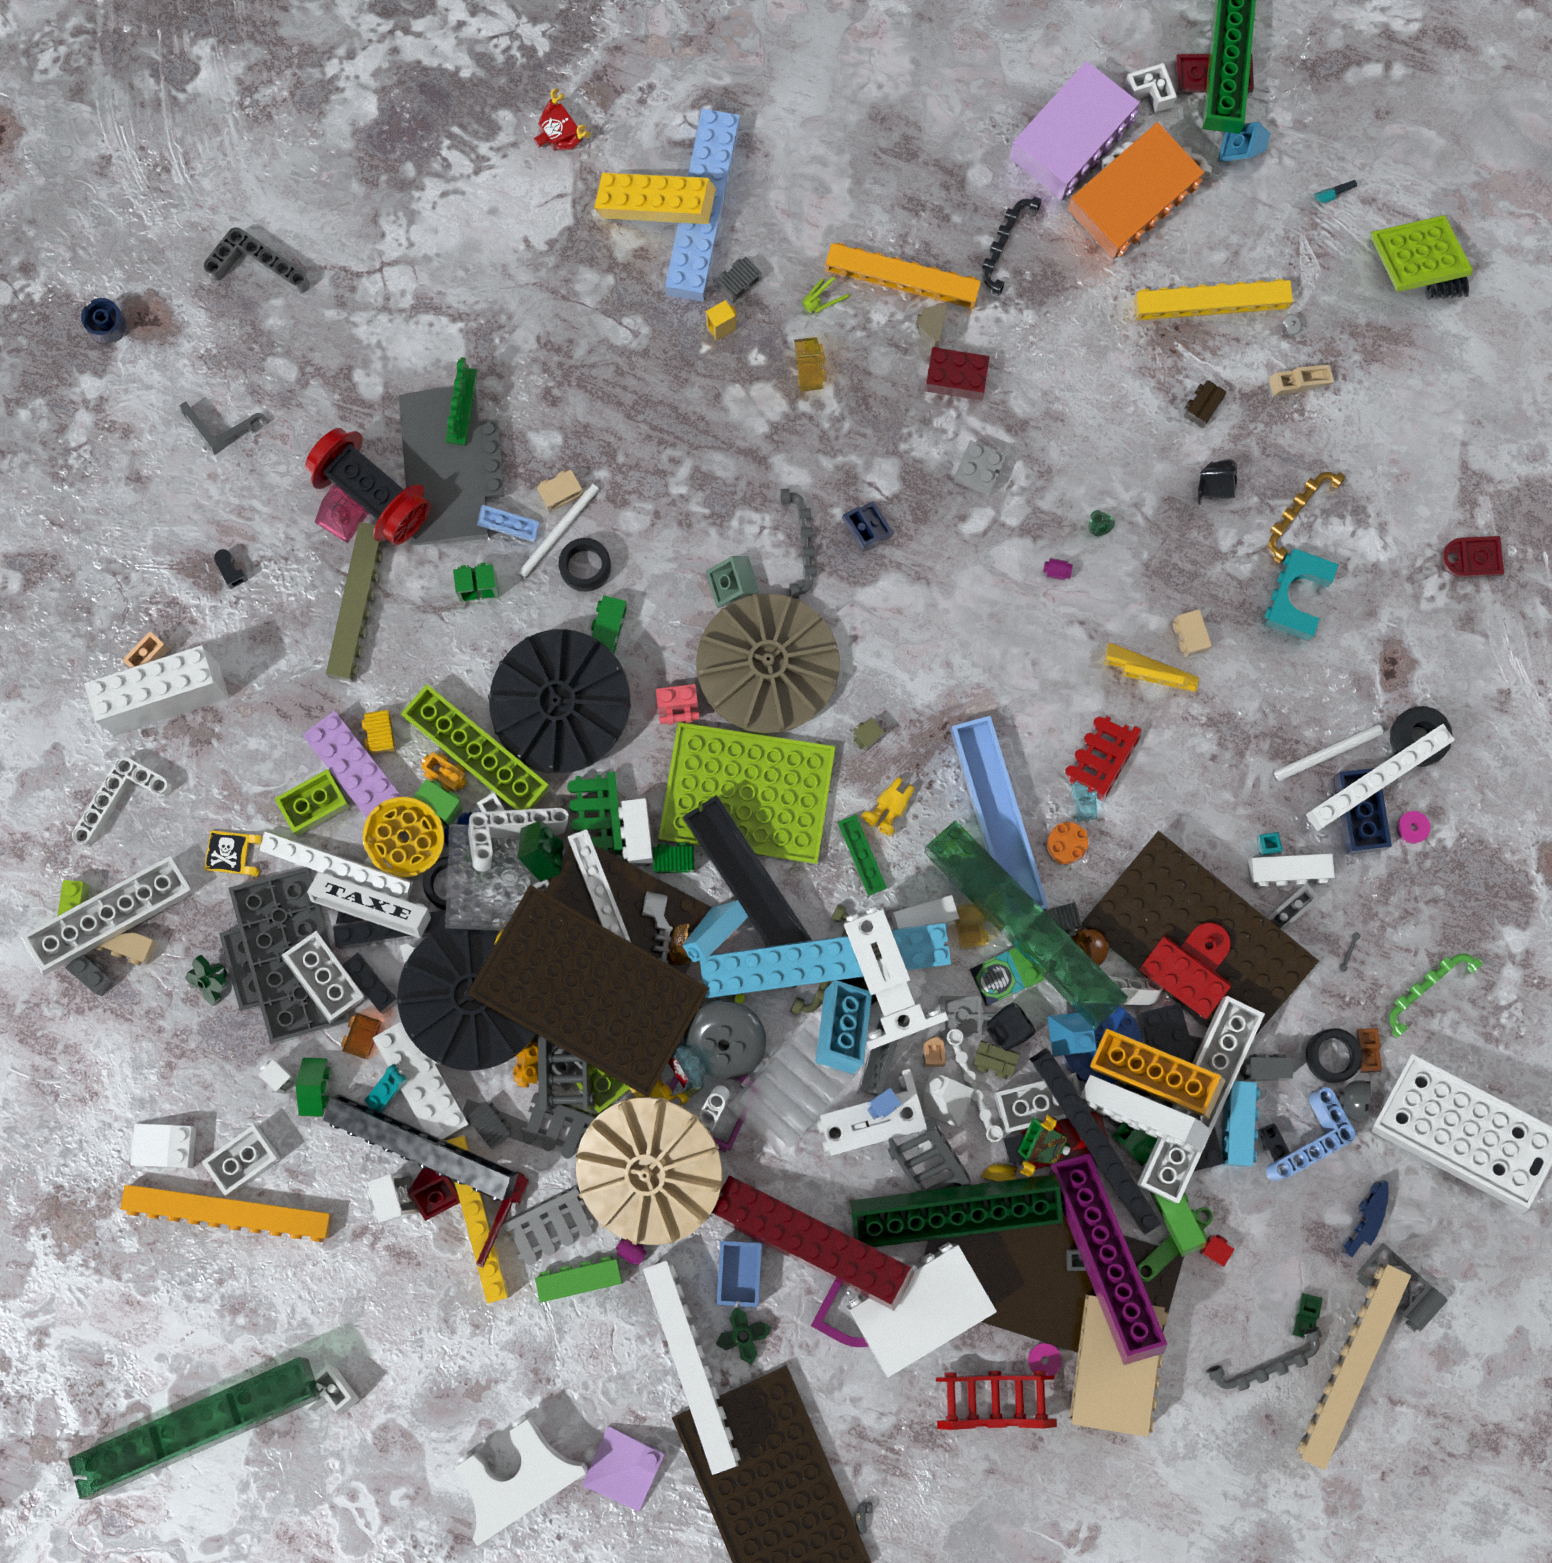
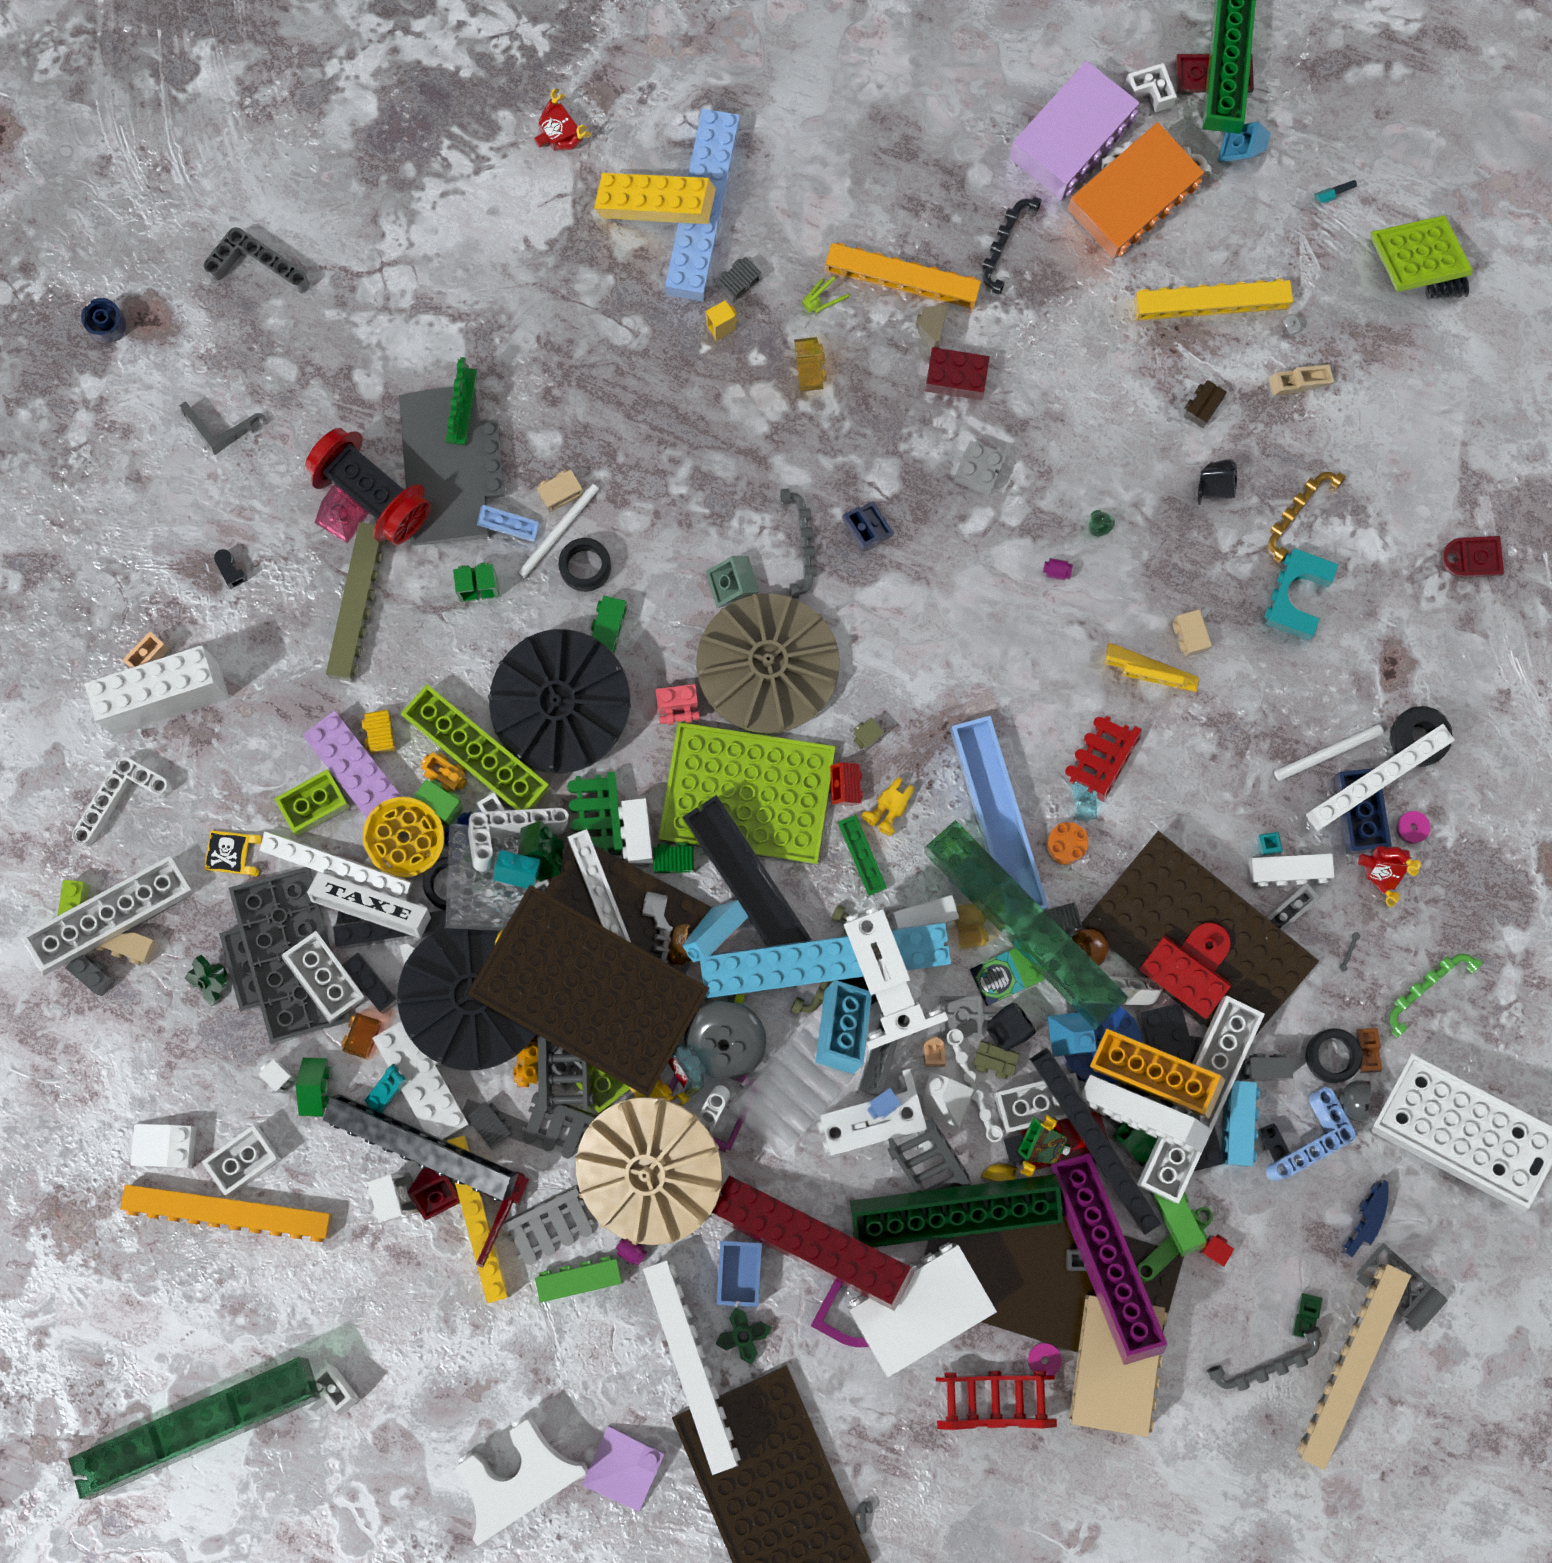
(516, 869): none -> teal piece
(846, 784): none -> red brick
(1387, 868): none -> torso

